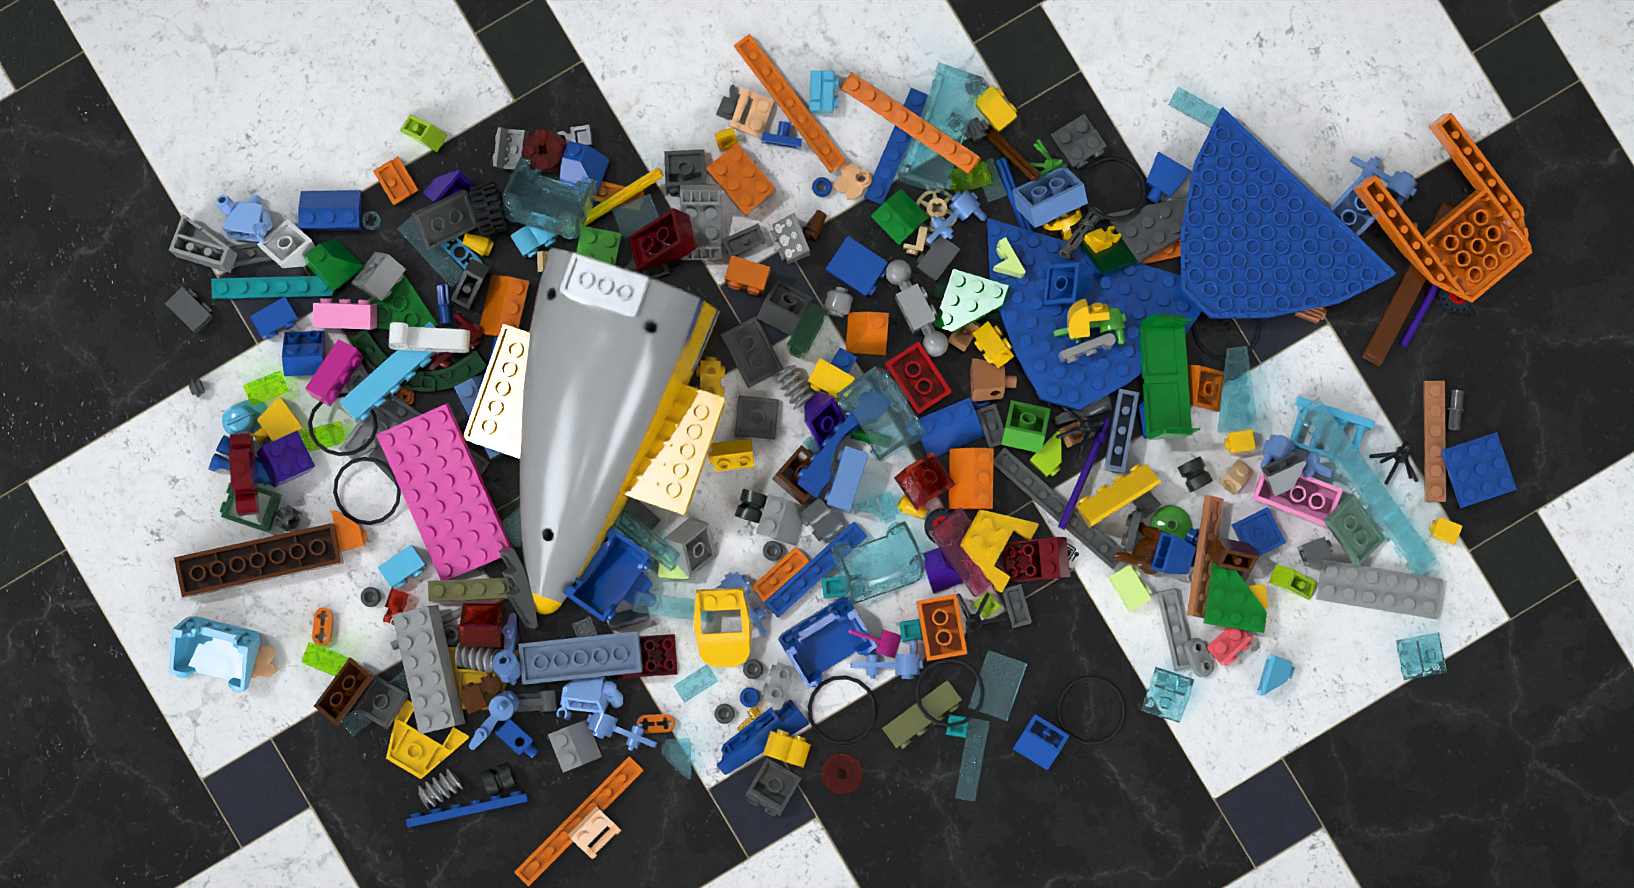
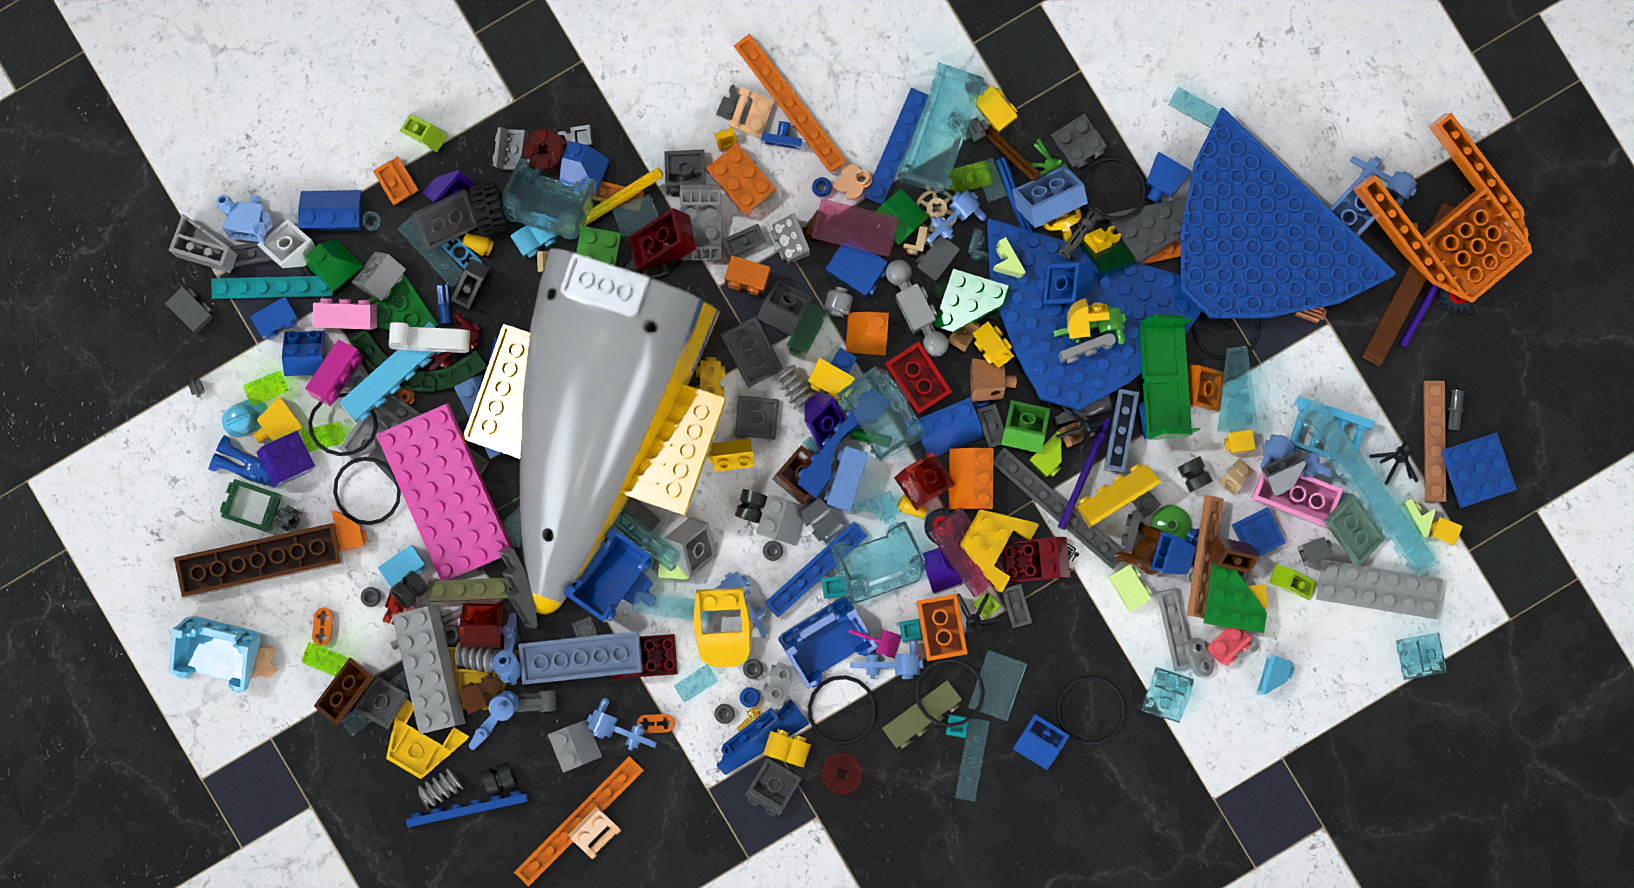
(243, 473): dark red brick -> none
(407, 591): none -> pearl dark grey wheel
(504, 304): orange slope -> none
(509, 731): blue torso -> none
(588, 696): light blue torso -> none
(627, 618): dark grey slope -> none
(678, 755): clear light blue slope -> none
(780, 574): orange plate -> none
(822, 92): medium azure brick -> none
(855, 227): none -> clear pink plate
(910, 123): orange plate -> none
(977, 242): none -> clear light blue bracket
(1421, 523): none -> yellowish green slope

